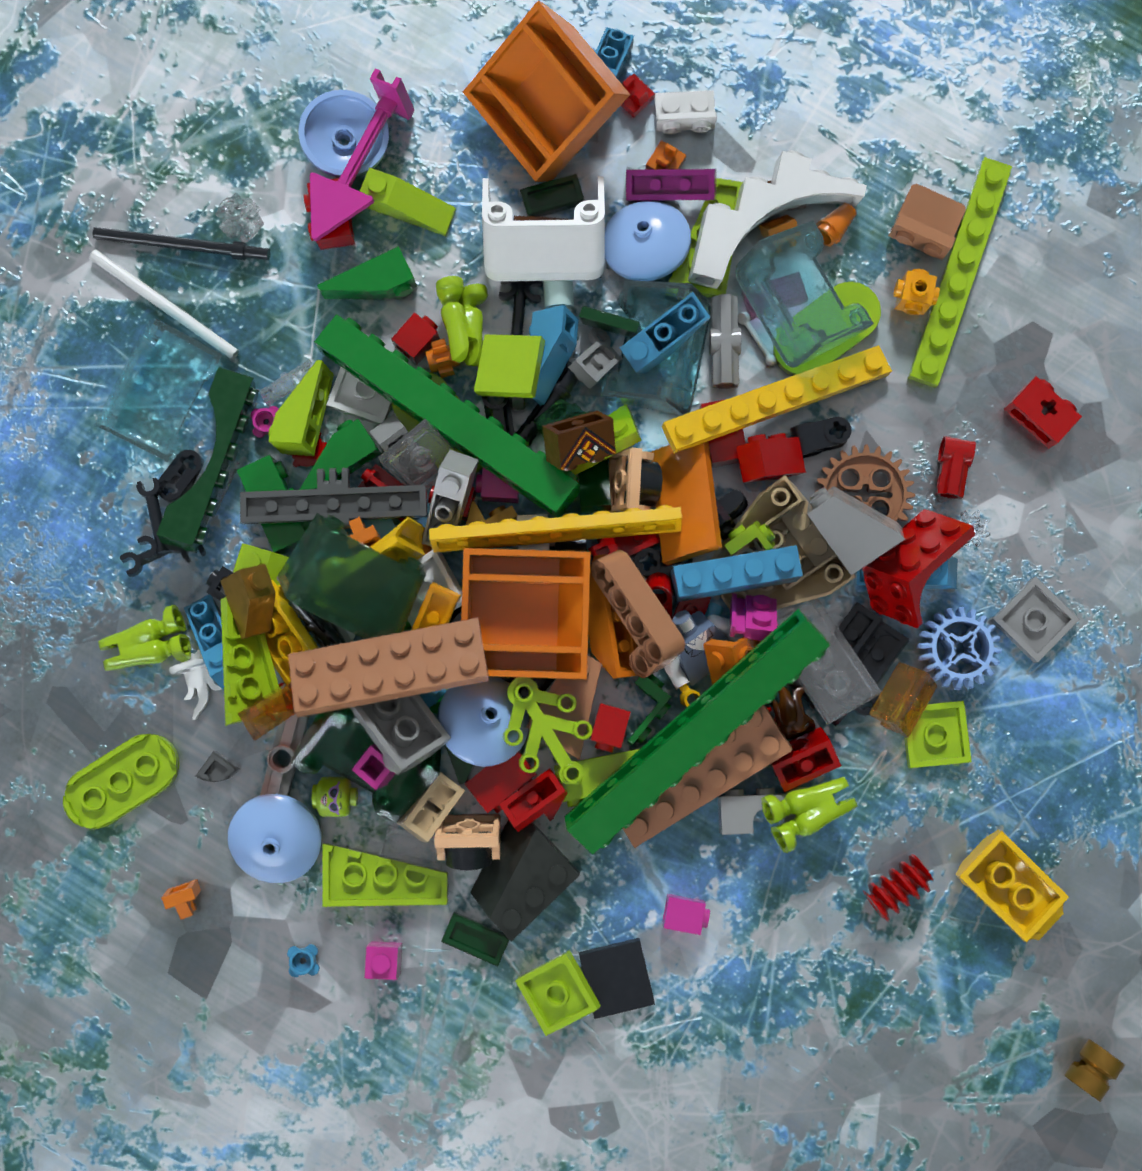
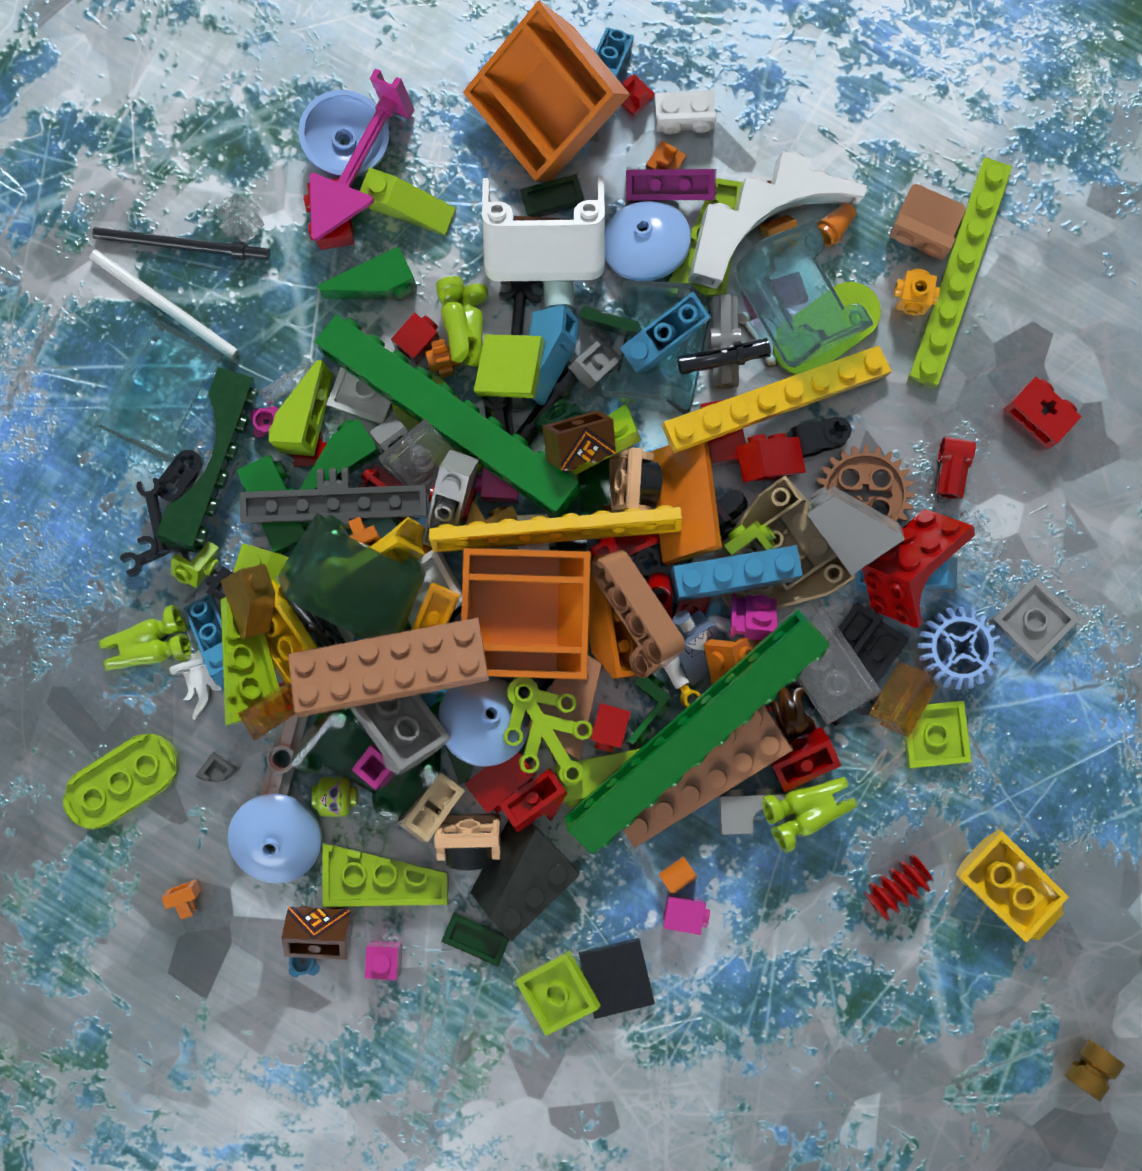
(197, 570): none -> lime bracket
(317, 933): none -> reddish brown brick
(677, 875): none -> orange brick
(736, 354): none -> black pin

